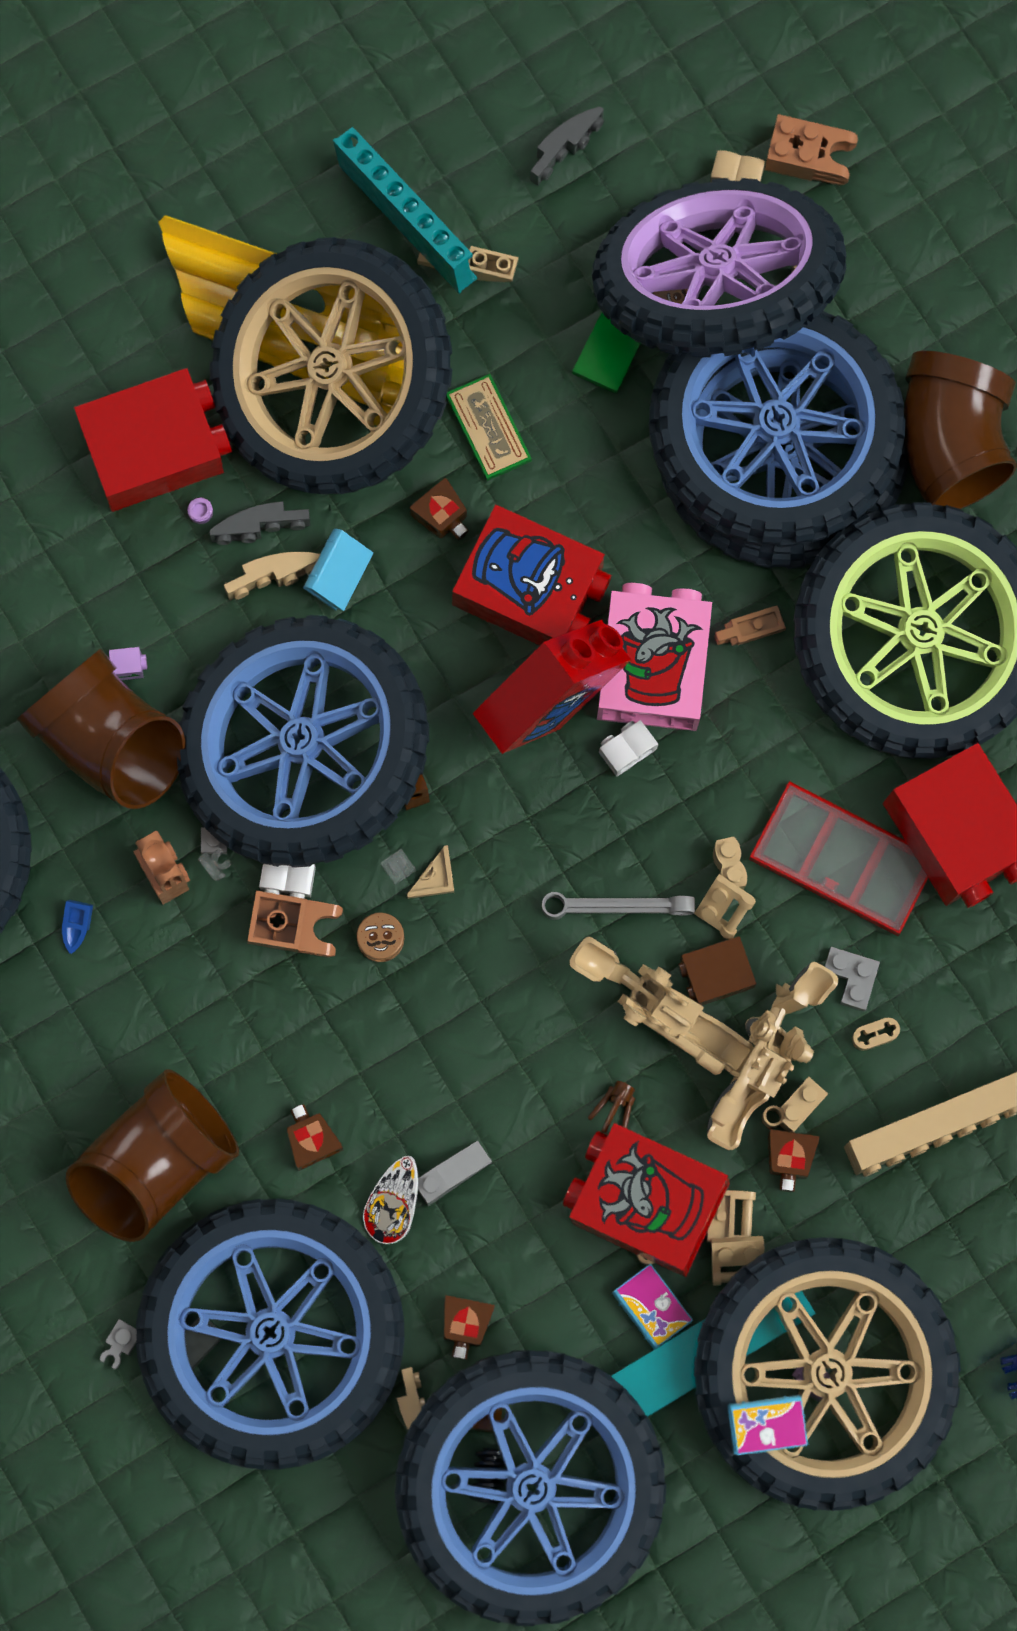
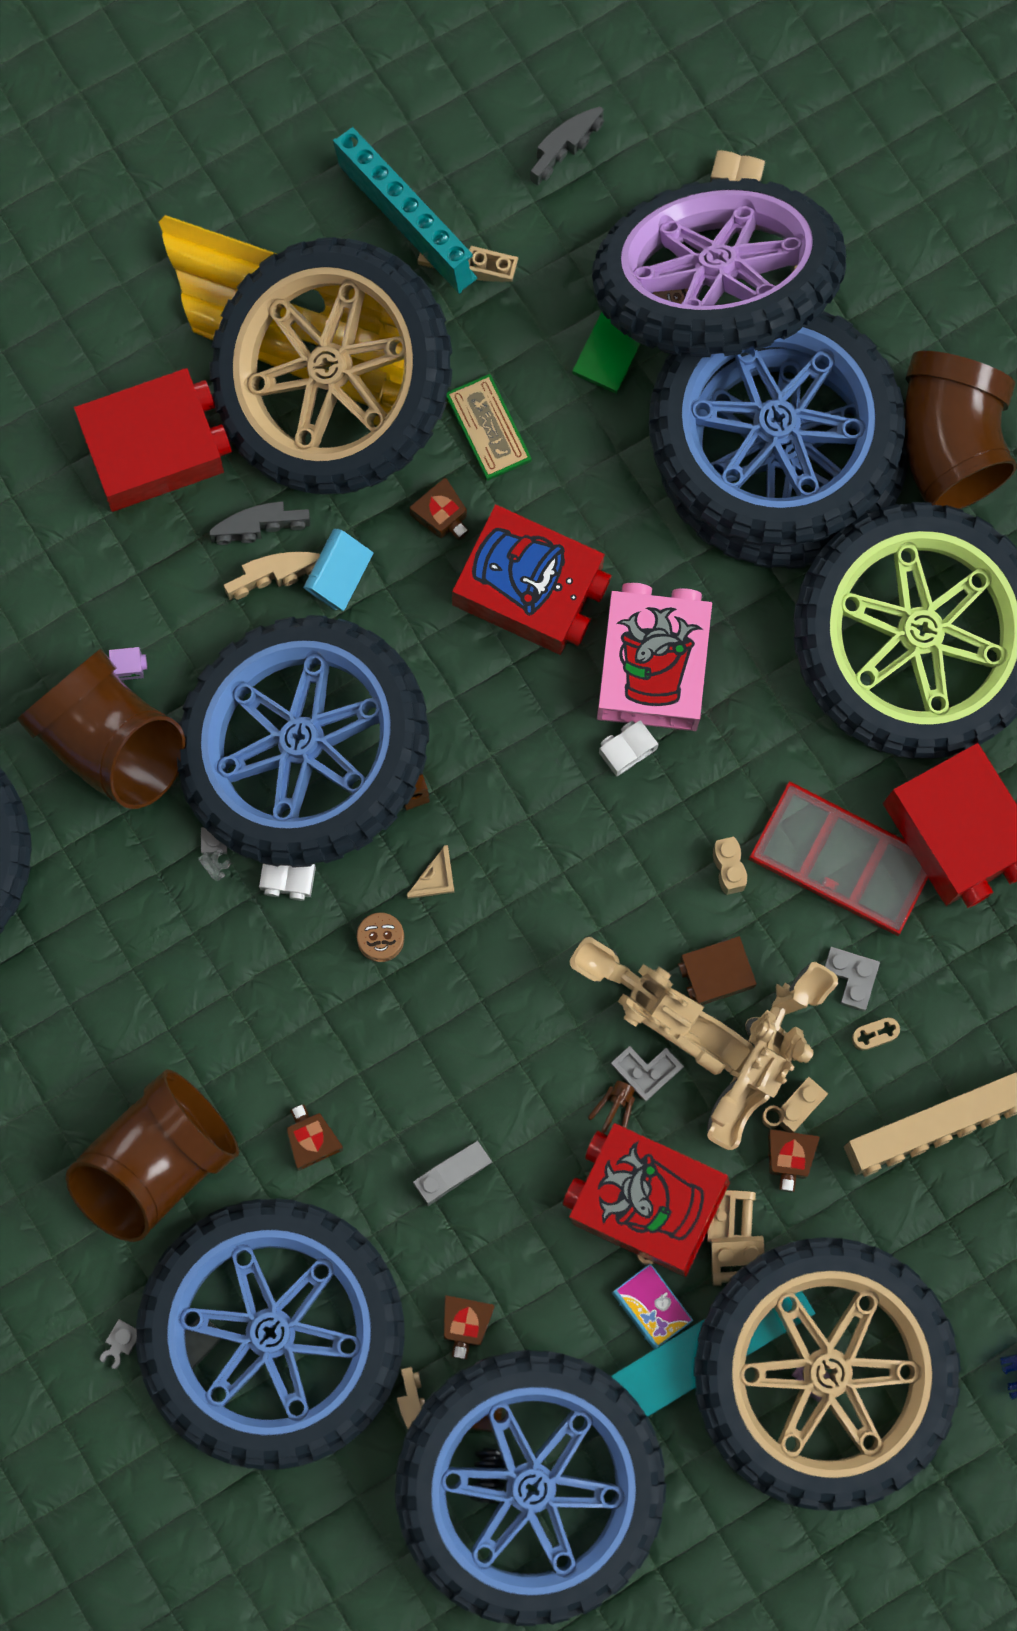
(75, 923): blue plate -> none
(159, 866): nougat brick -> none
(200, 510): lavender tile -> none
(298, 918): nougat brick -> none
(392, 1202): shield -> none
(398, 866): clear tile -> none
(552, 685): red brick -> none
(643, 1077): none -> light grey plate
(674, 905): light grey piece -> none
(718, 901): tan plate -> none
(751, 627): medium nougat hinge -> none
(767, 1425): piece -> none
(814, 146): nougat brick -> none

